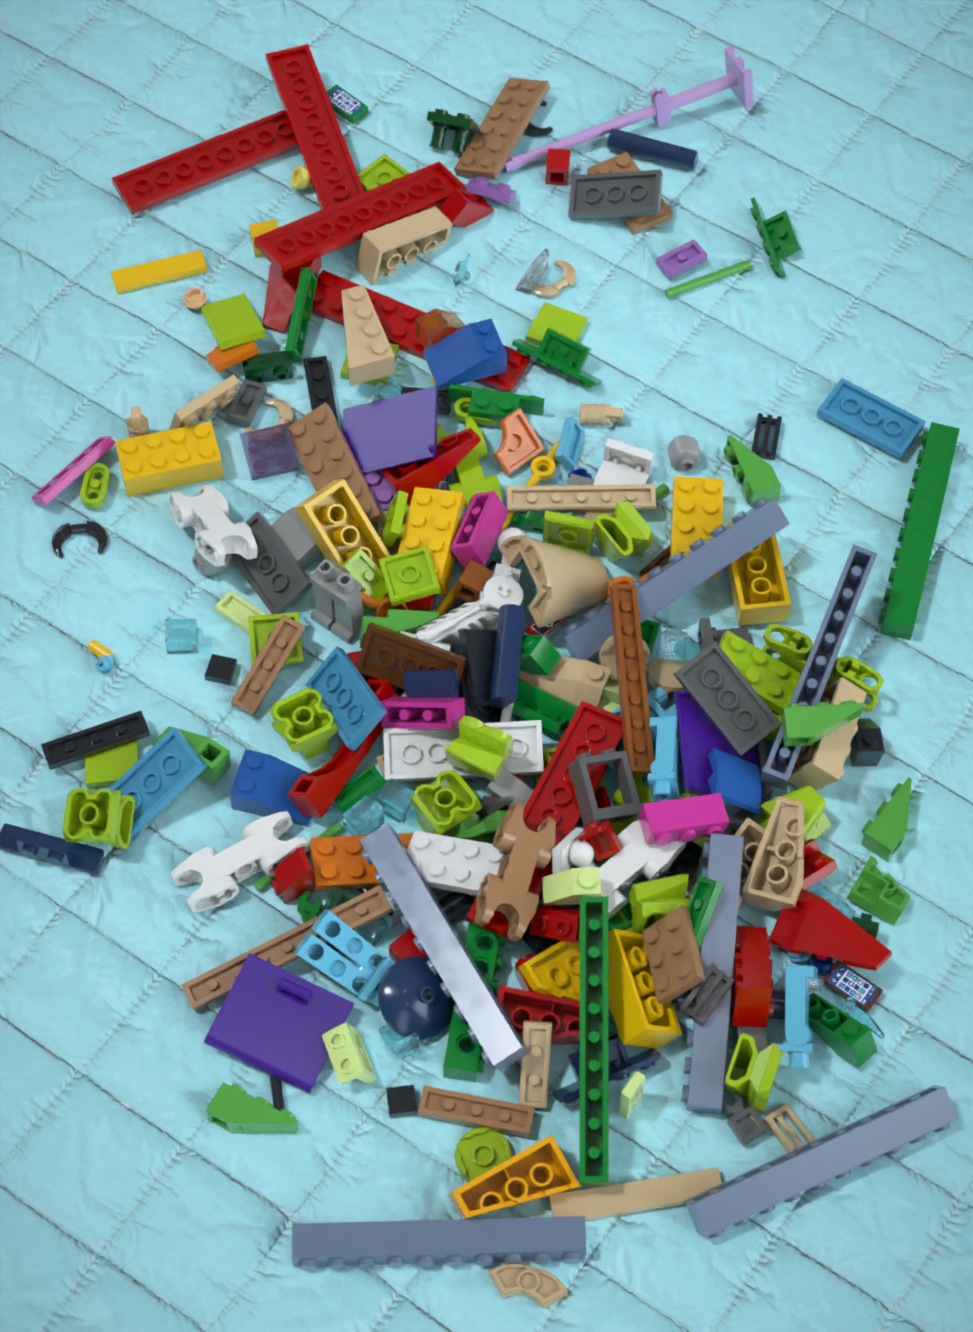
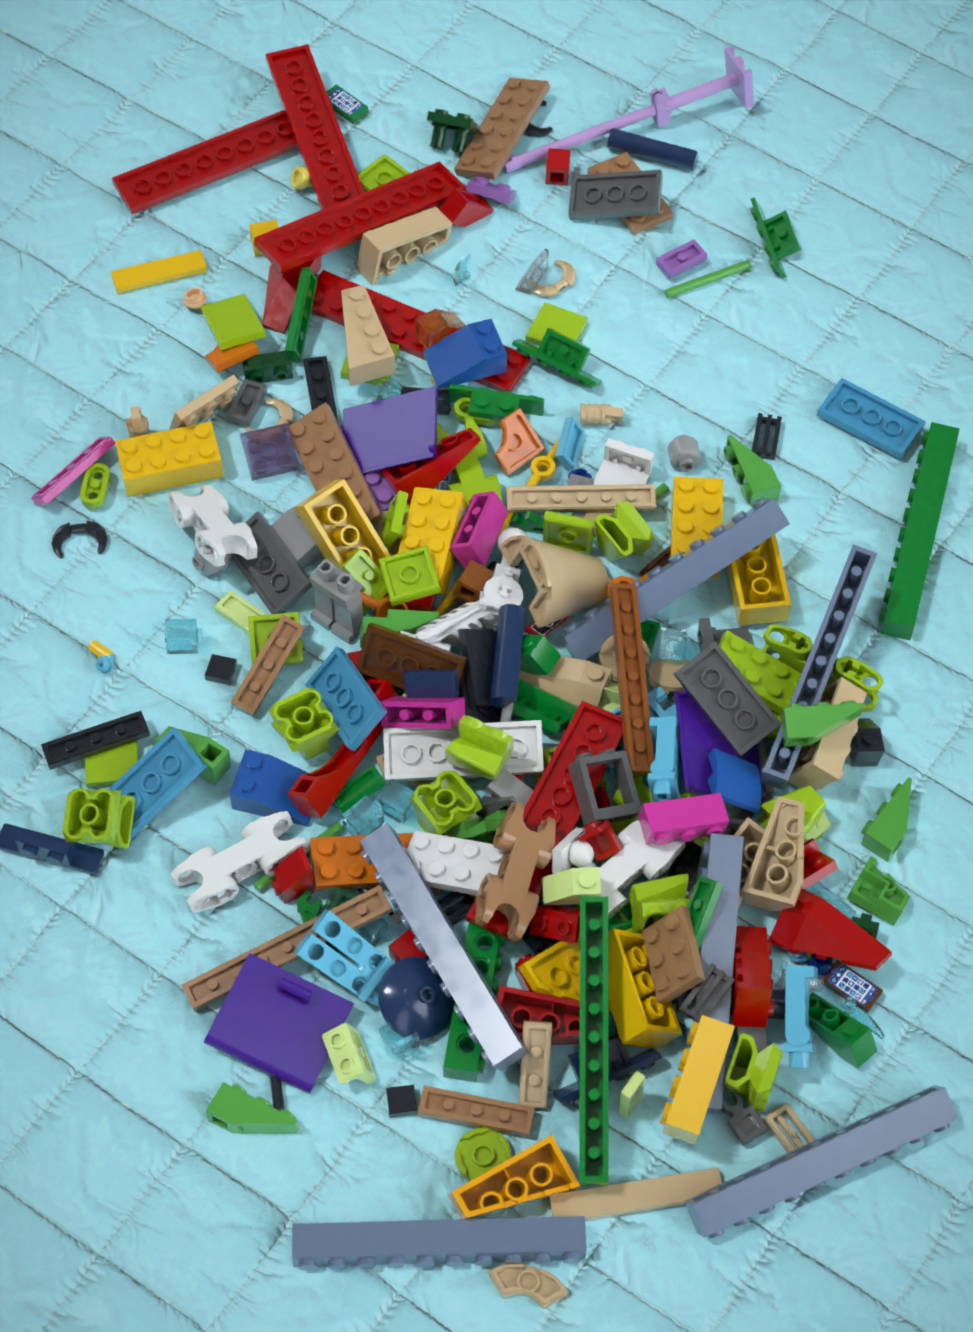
(699, 1076): none -> yellow brick

